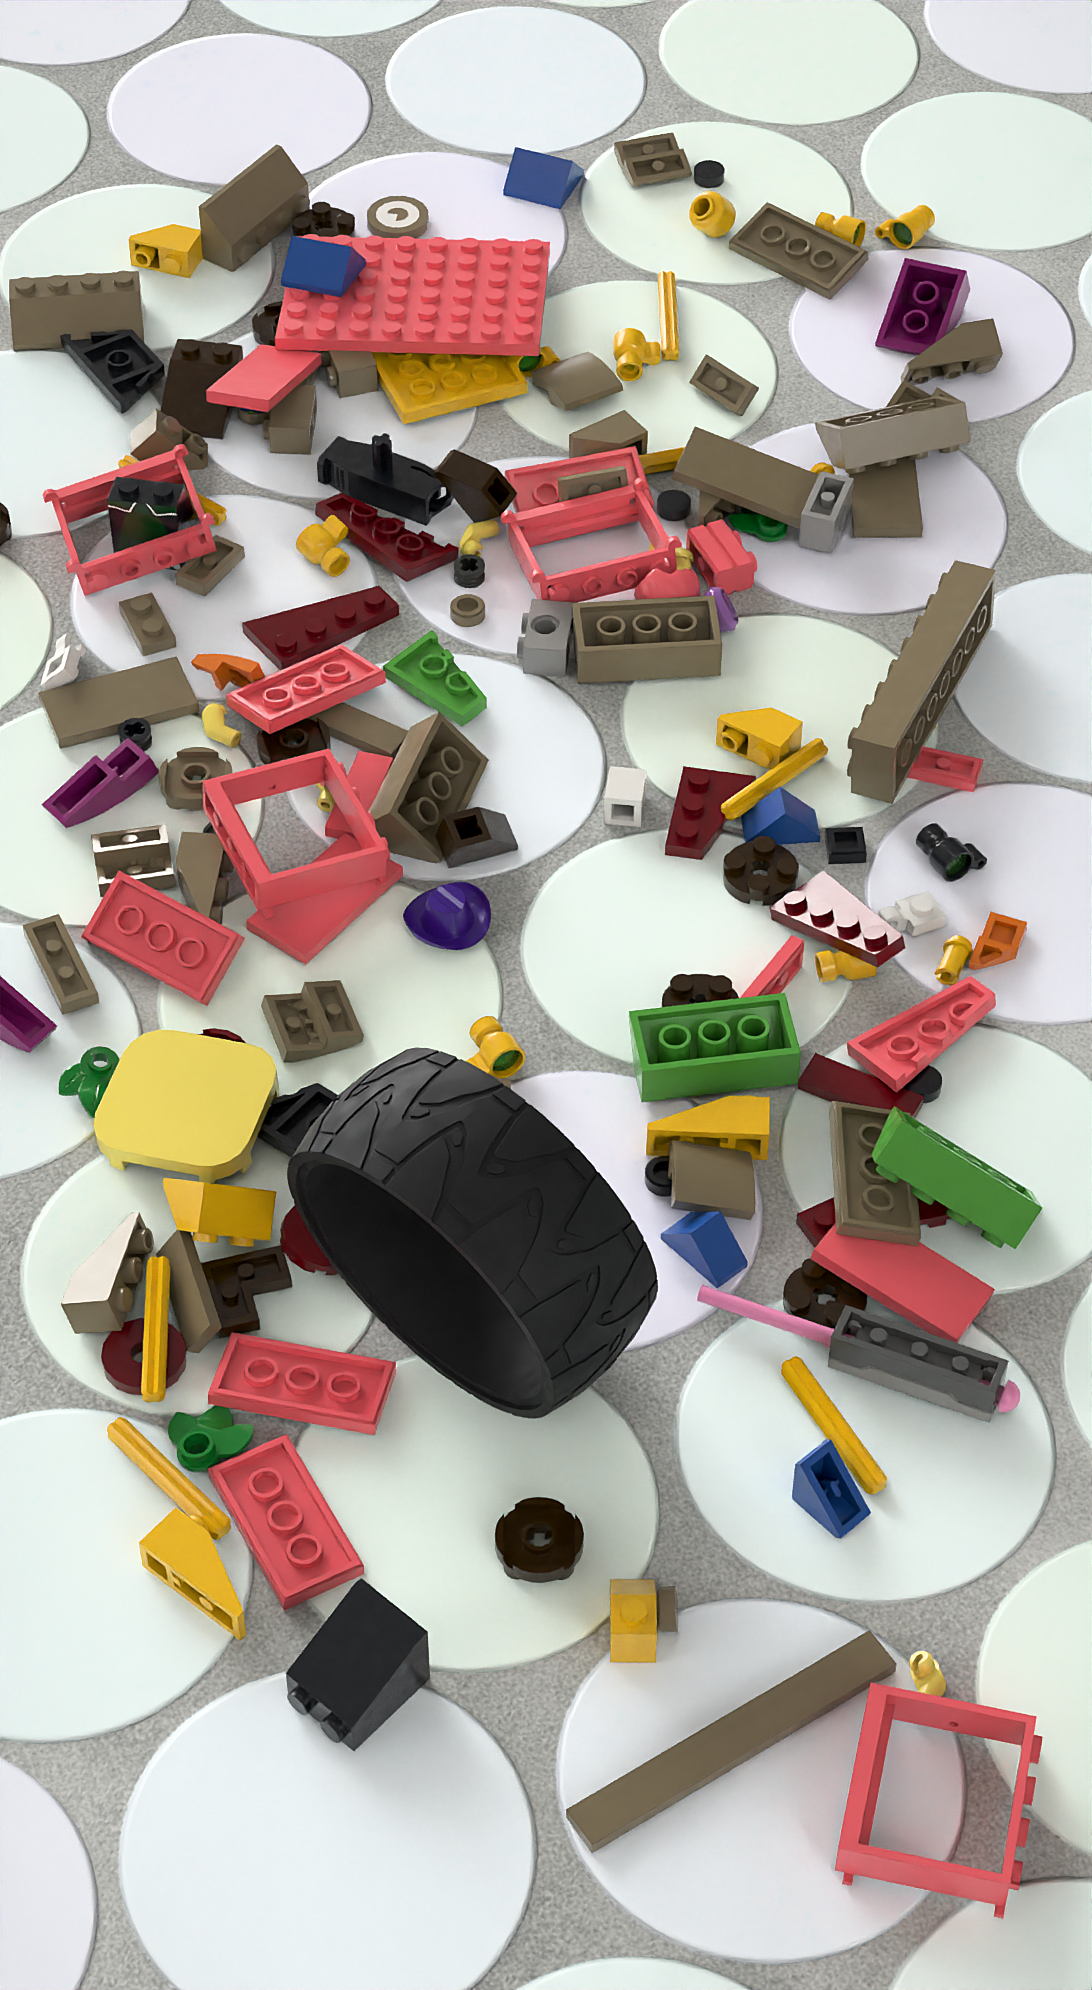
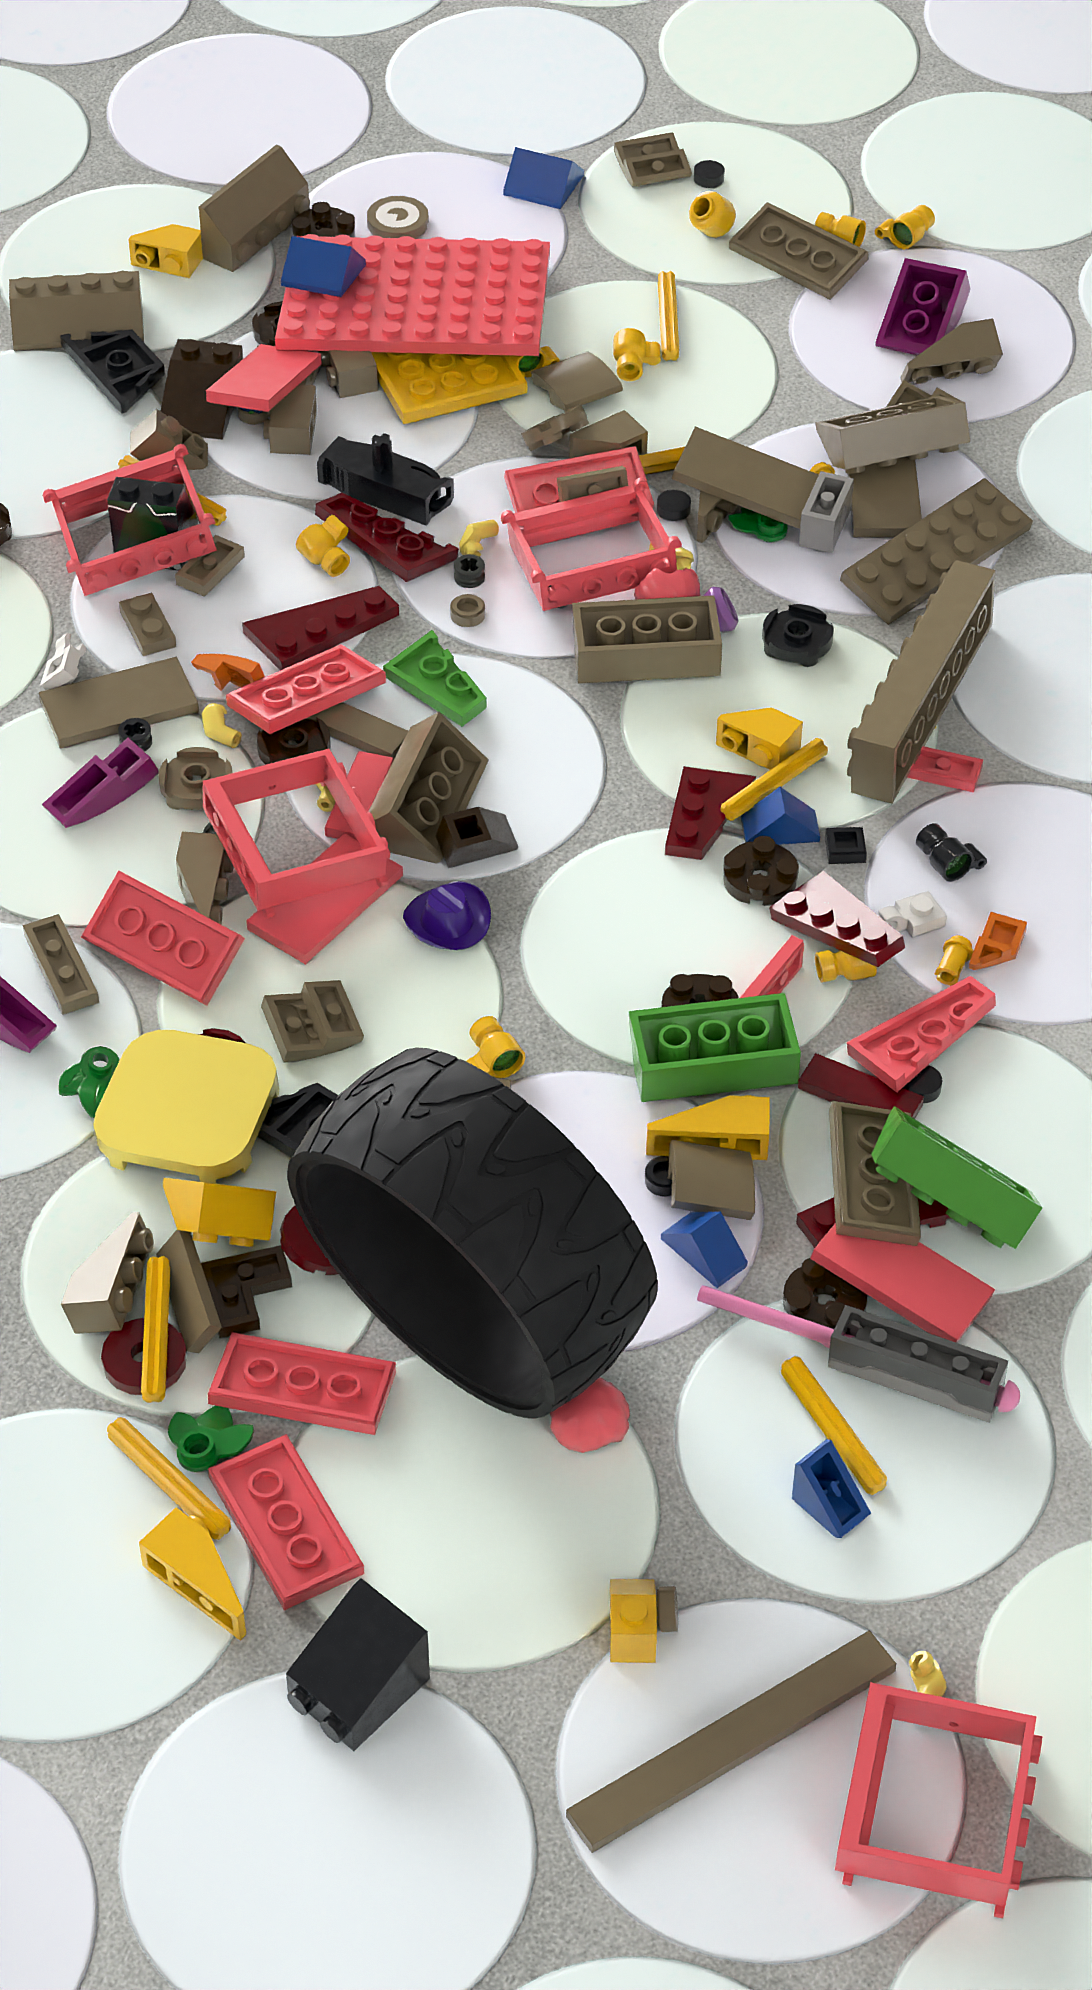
(136, 852): dark tan slope -> none
(475, 486): dark brown slope -> none
(545, 1562): dark brown plate -> none
(547, 638): light grey brick -> none
(555, 427): none -> dark tan plate
(592, 1418): none -> coral hair
(625, 796): white brick -> none
(721, 556): coral brick -> none
(724, 385): dark tan plate -> none
(805, 649): none -> black plate
(912, 563): none -> dark tan plate

